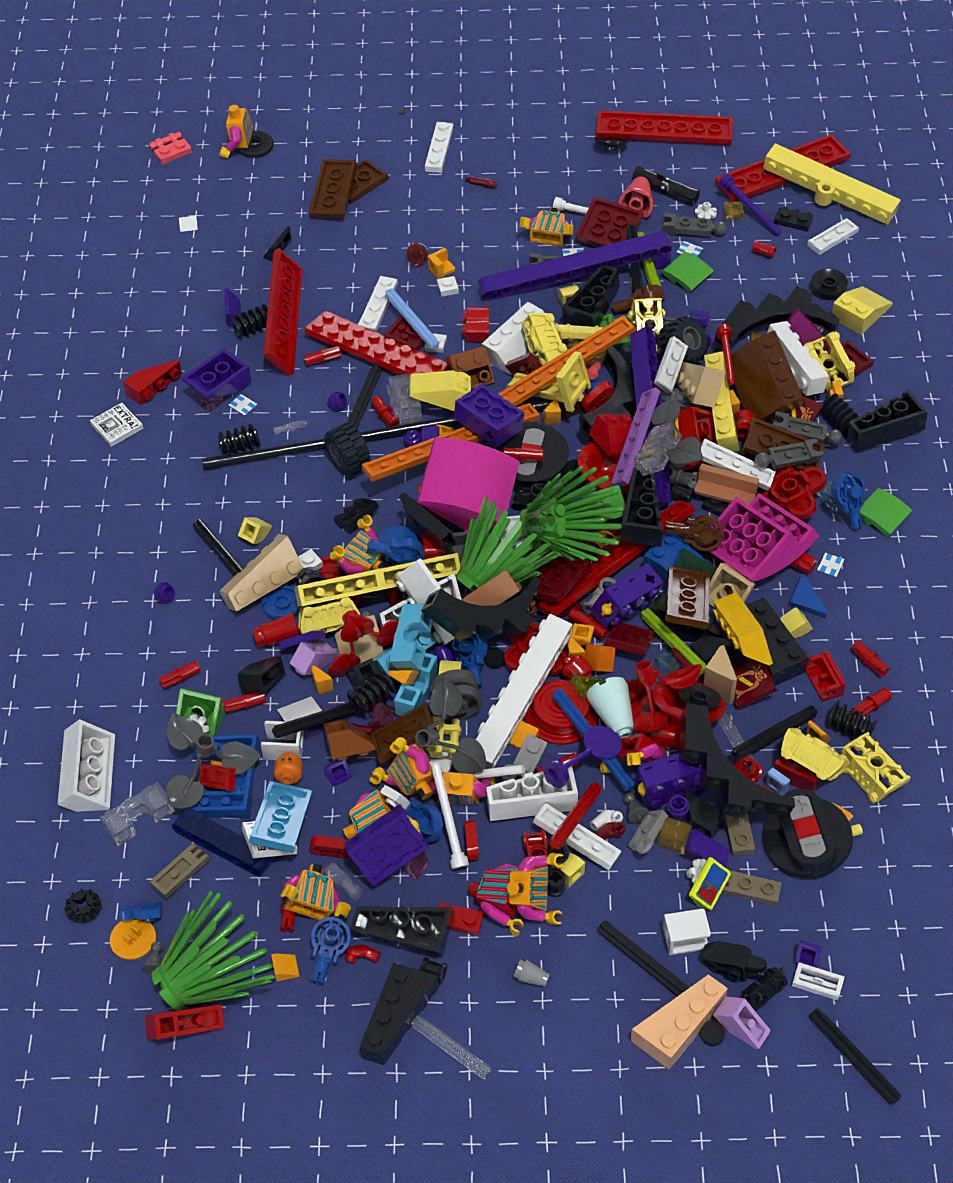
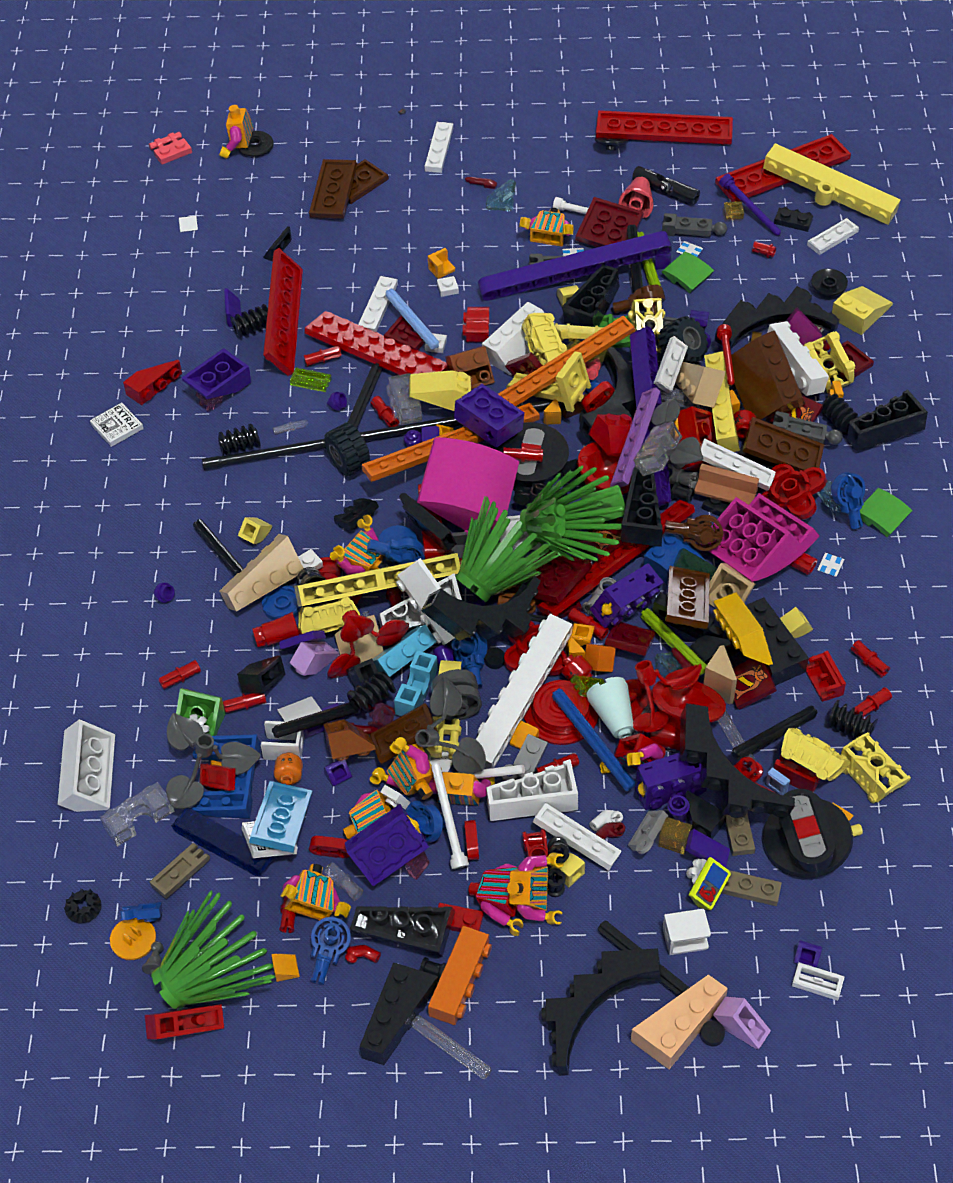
(242, 404): white sticker -> none
(309, 381): none -> clear neon green tile
(322, 681): light orange slope -> none
(405, 652): medium azure arch -> none
(405, 677): light orange slope -> none
(417, 253): clear red piece -> none
(459, 975): none -> orange brick
(494, 591): nougat panel -> none
(501, 198): none -> clear light blue slope
(530, 973): light grey cone -> none
(575, 816): red axle -> none
(598, 741): dark purple piece -> none
(615, 973): none -> black arch
(636, 811): dark grey piece -> none
(700, 695): black dish -> none
(705, 211): white plant -> none
(733, 961): black hinge -> none
(770, 986): black hinge -> none
(789, 455): dark grey plate -> none
(807, 599): blue tile -> none
(815, 731): light orange slope -> none
(855, 1056): black axle -> none

